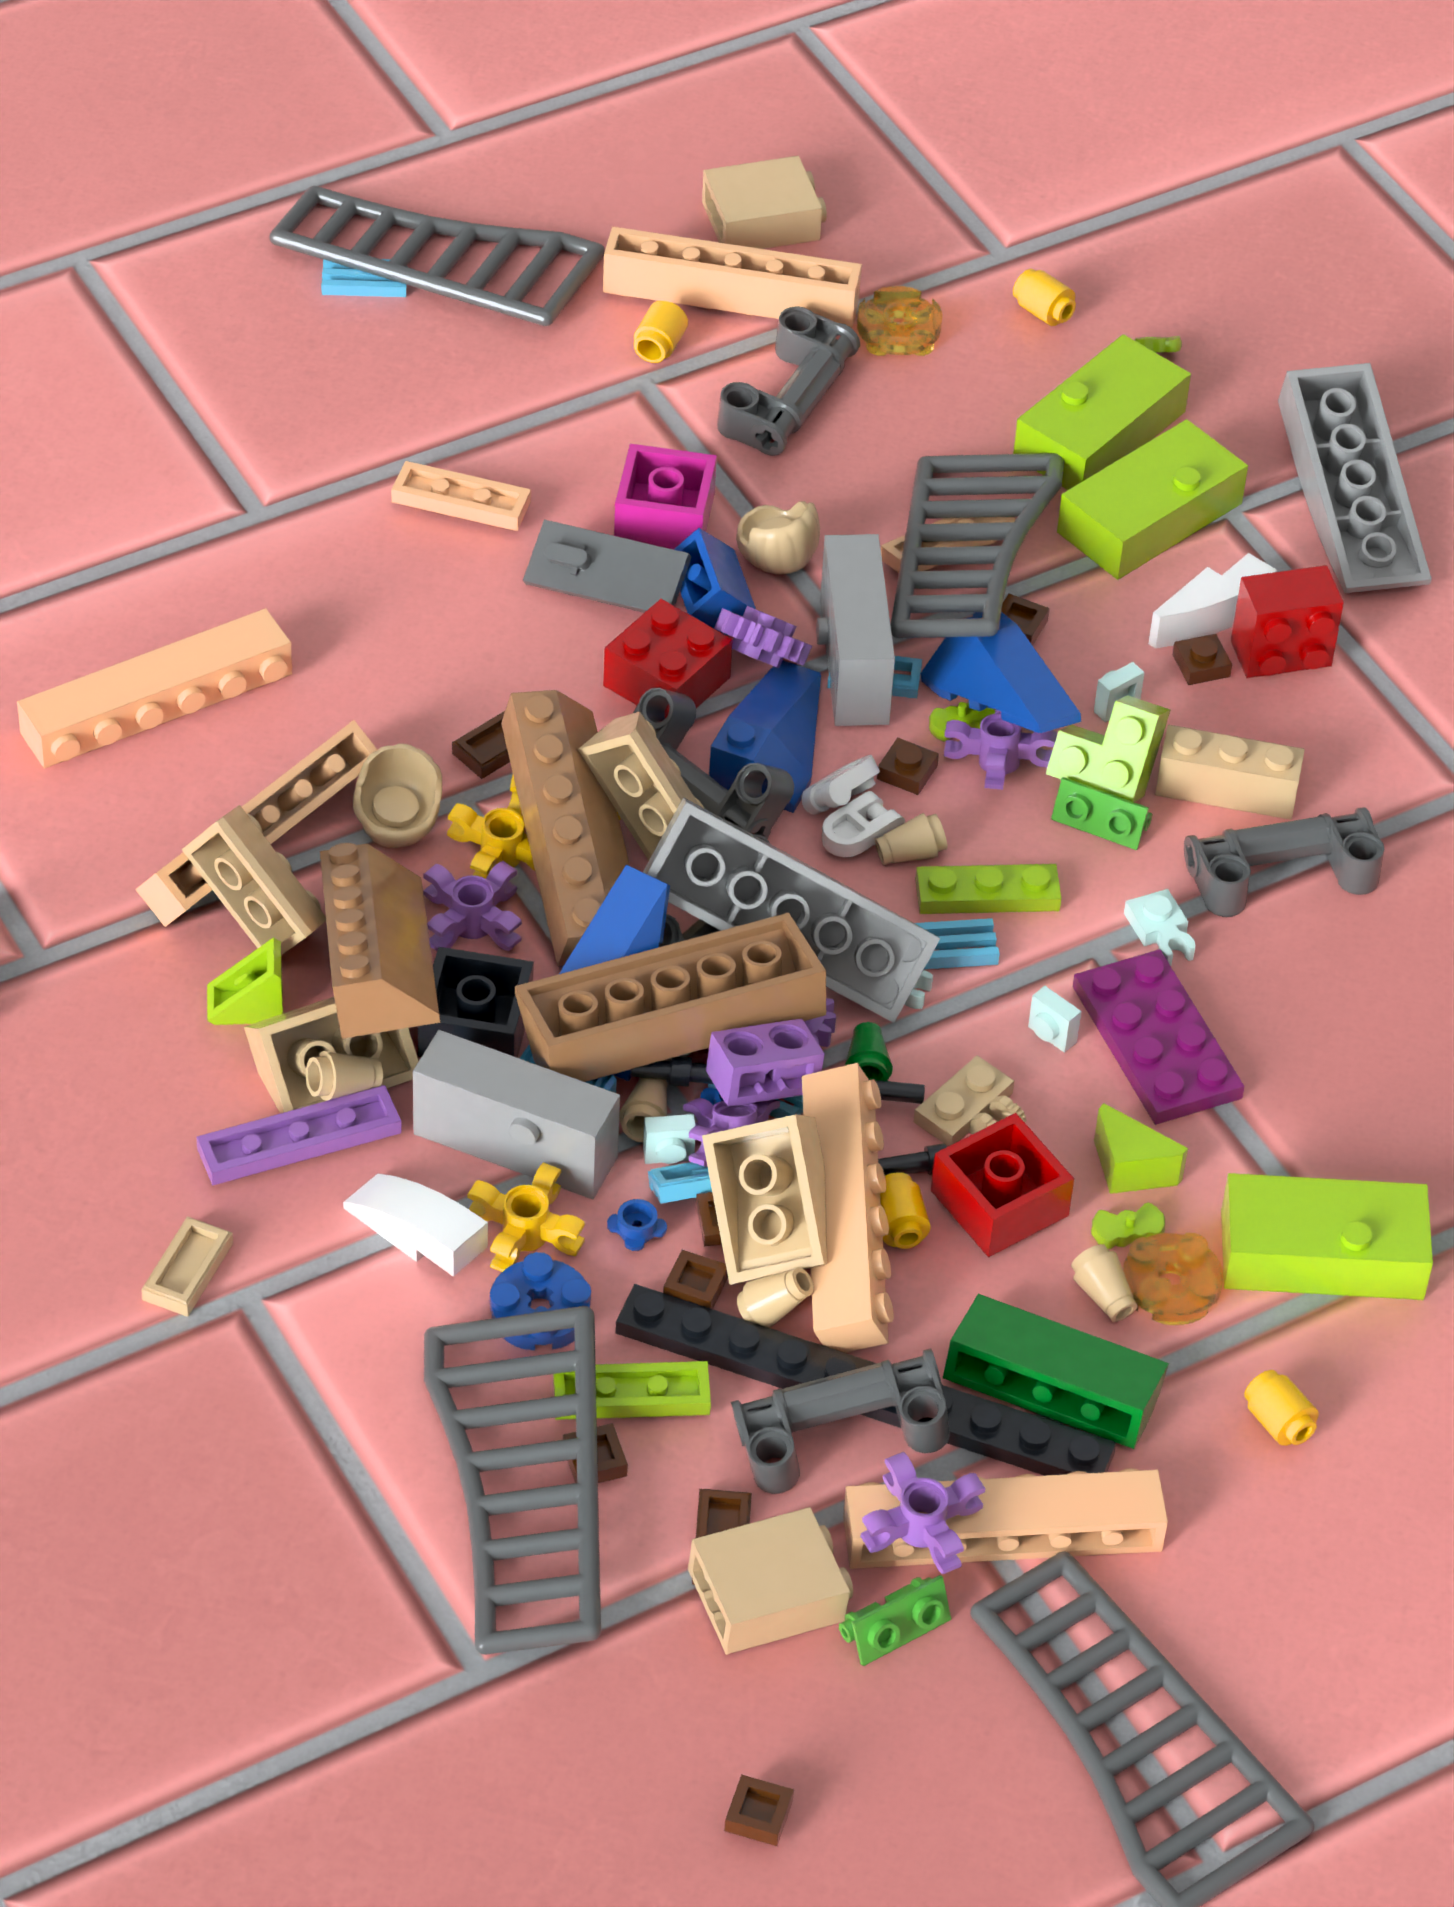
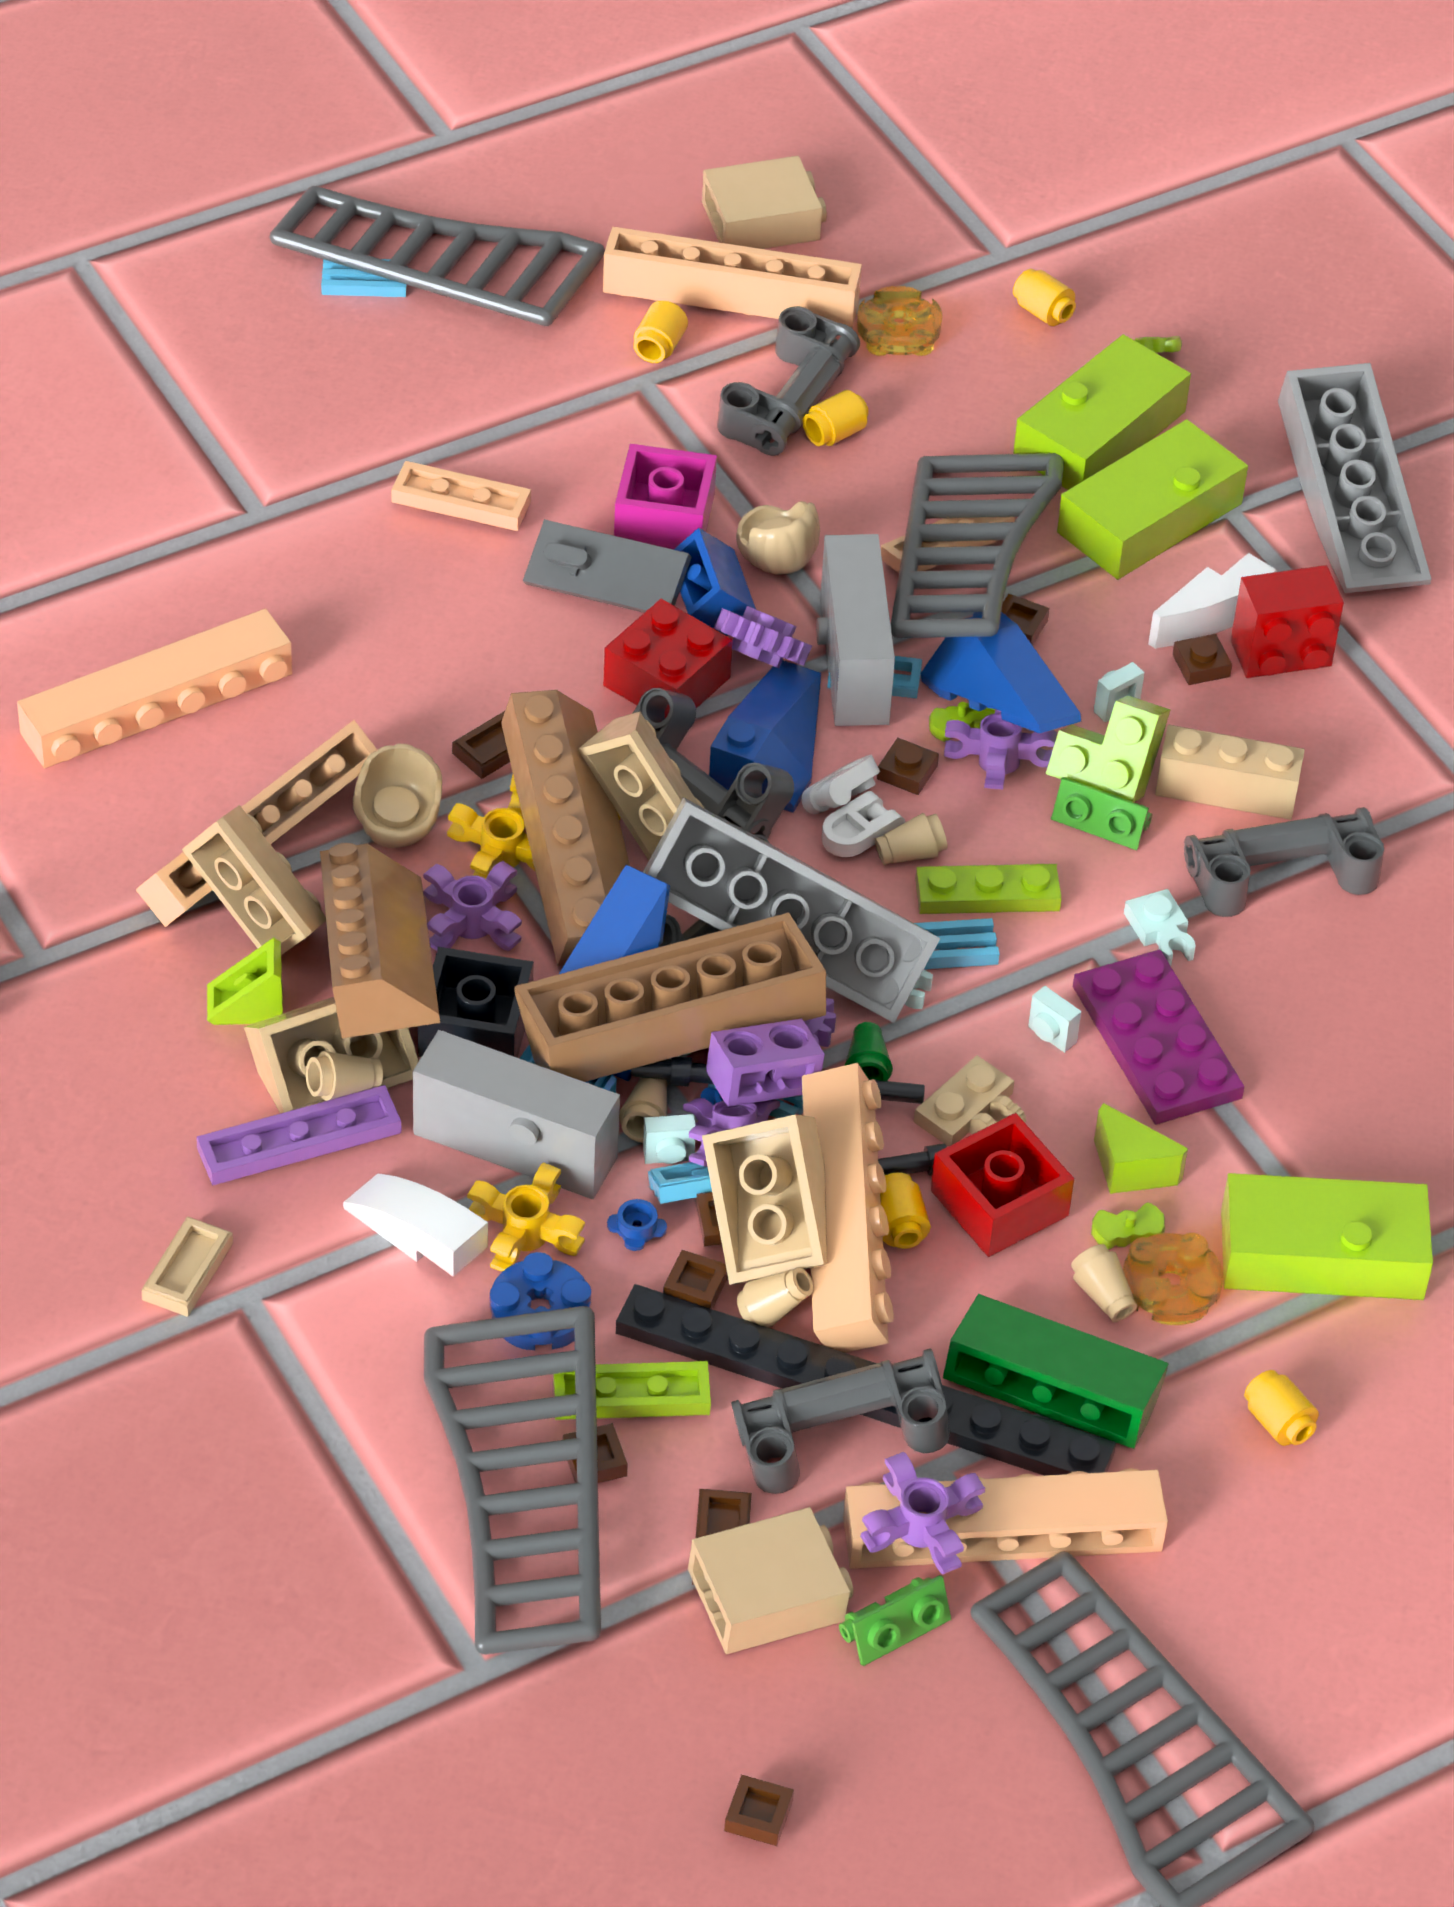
(836, 418): none -> yellow brick

